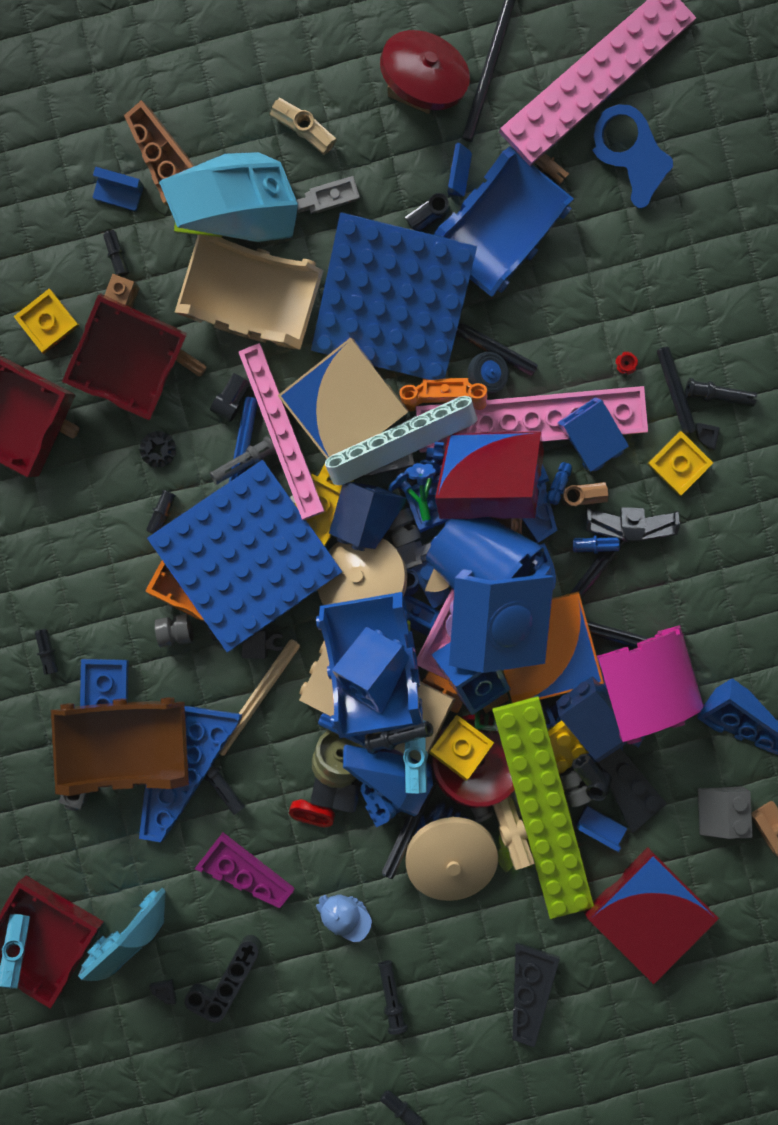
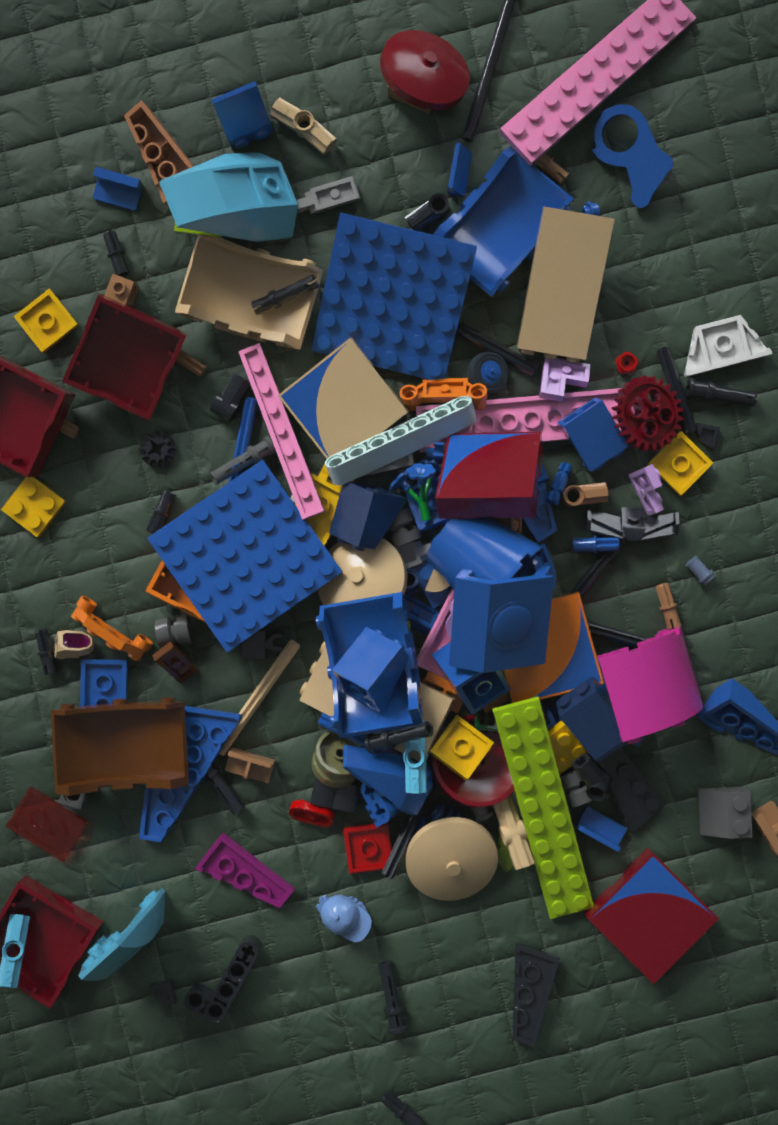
(33, 505): none -> yellow plate
(47, 823): none -> clear red tile
(72, 644): none -> tan rock
(113, 638): none -> orange plate
(175, 661): none -> reddish brown slope
(243, 115): none -> blue slope
(249, 765): none -> medium nougat panel
(276, 298): none -> black pin
(367, 847): none -> red tile
(561, 372): none -> lavender plate
(564, 284): none -> tan brick
(591, 208): none -> blue plate
(645, 482): none -> lavender plate
(647, 413): none -> dark red gear
(668, 605): none -> medium nougat axle
(700, 570): none -> sand blue pin
(723, 345): none -> white wing

